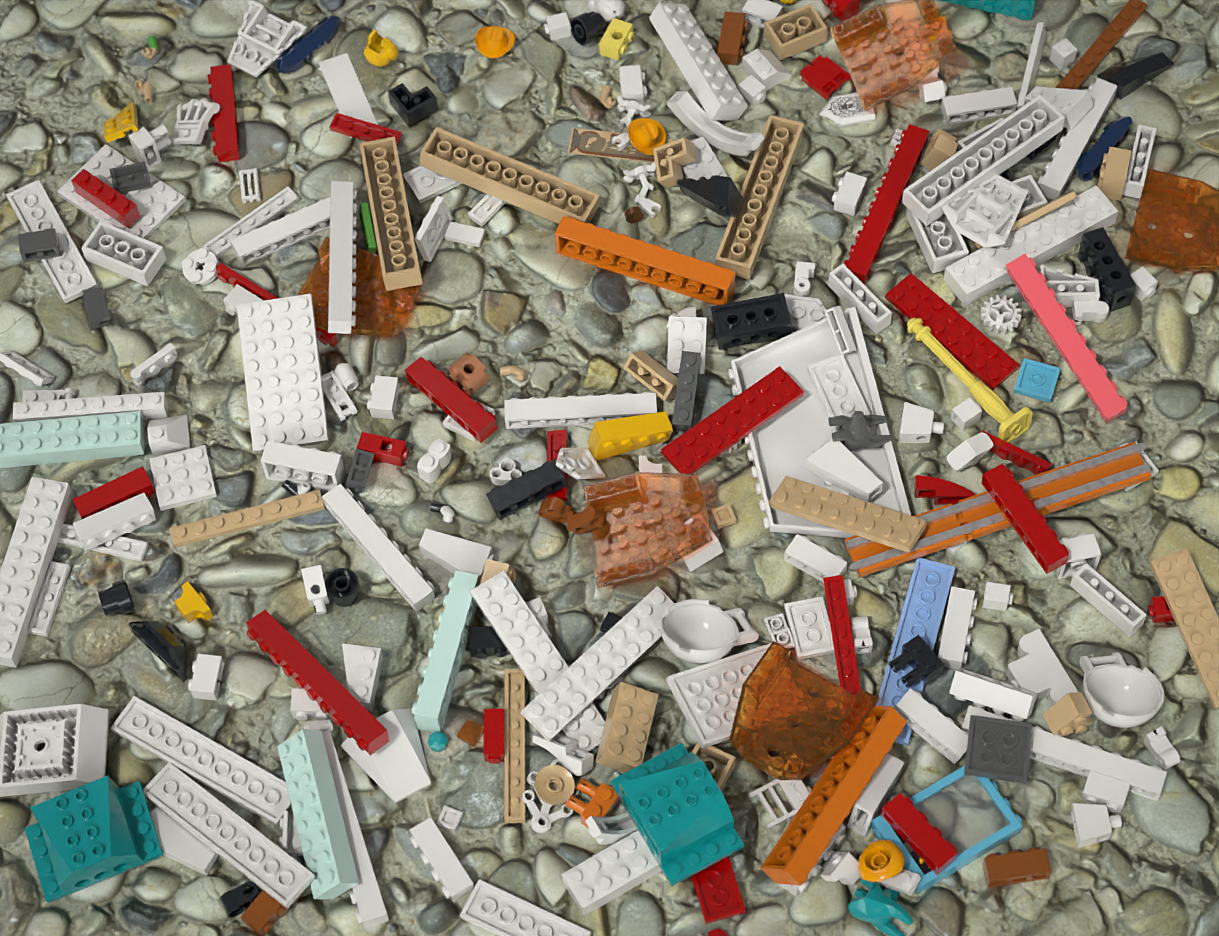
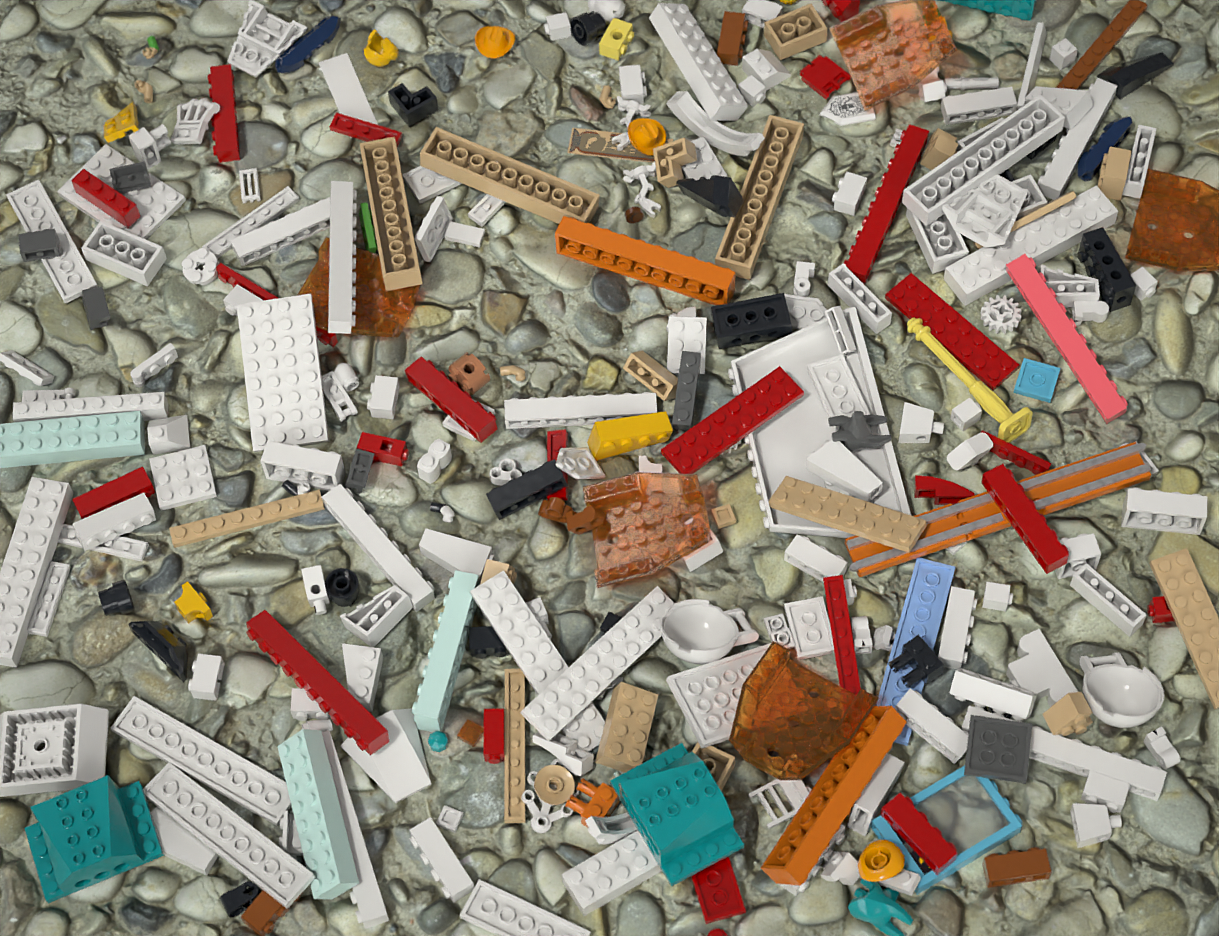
(378, 616): none -> white wedge
(882, 637): none -> white tile
(971, 83): none -> white pin
(1164, 511): none -> white brick

